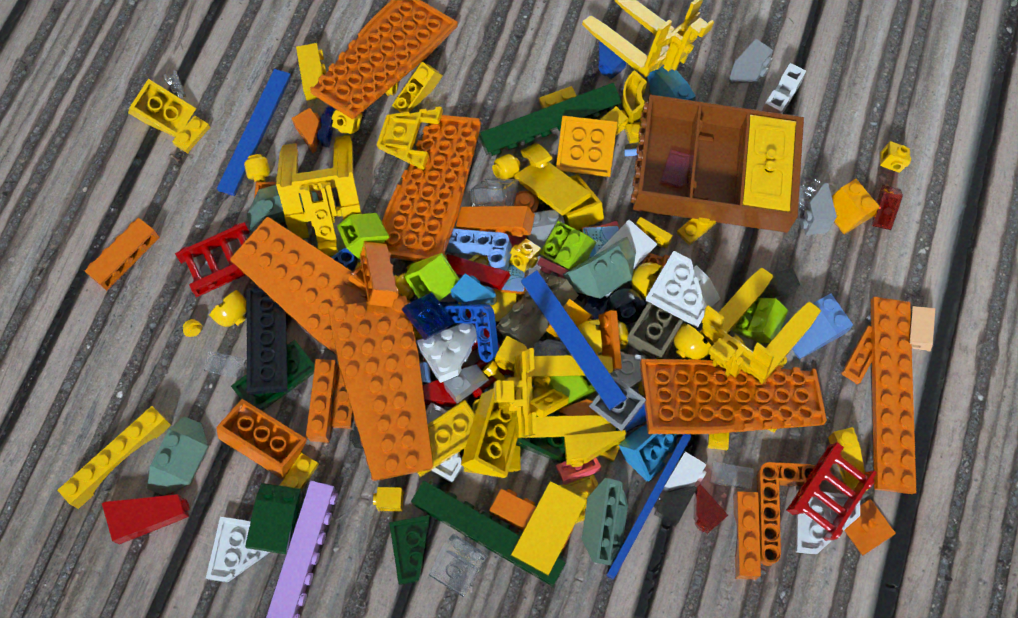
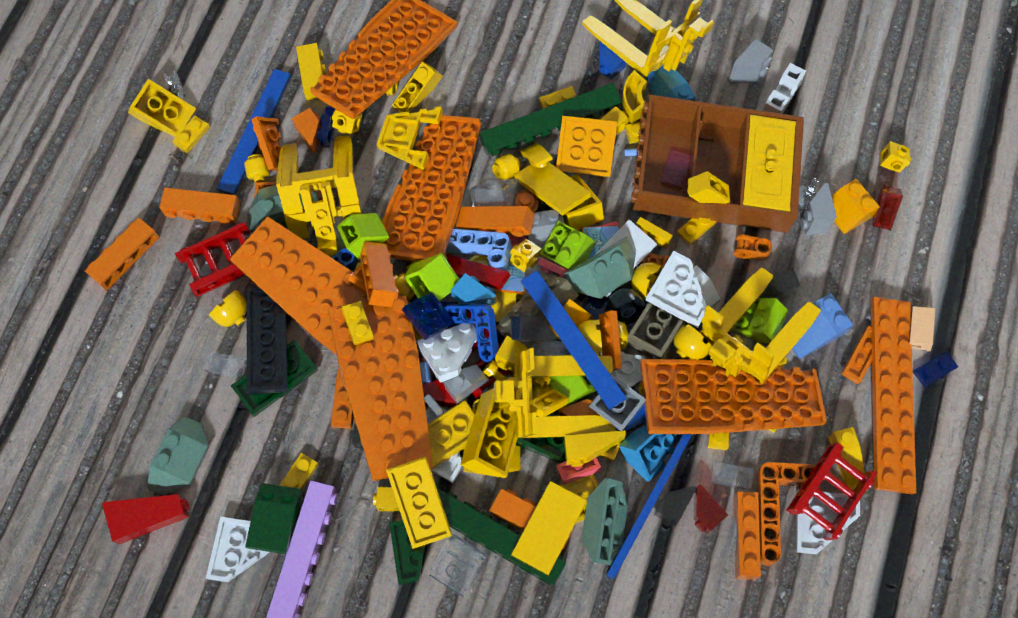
(88, 478): yellow arch -> none
(192, 328): yellow plate -> none
(200, 205): none -> orange brick
(261, 438): orange slope -> none
(268, 140): none -> orange wing
(321, 399): orange arch -> none
(357, 323): none -> yellow plate
(419, 502): none -> yellow tile
(433, 405): none -> light grey tile
(529, 328): none -> clear smoke slope
(686, 473): white slope -> none
(708, 189): none -> yellow slope
(751, 247): none -> orange piece
(869, 528): orange piece -> none
(935, 369): none -> clear blue plate

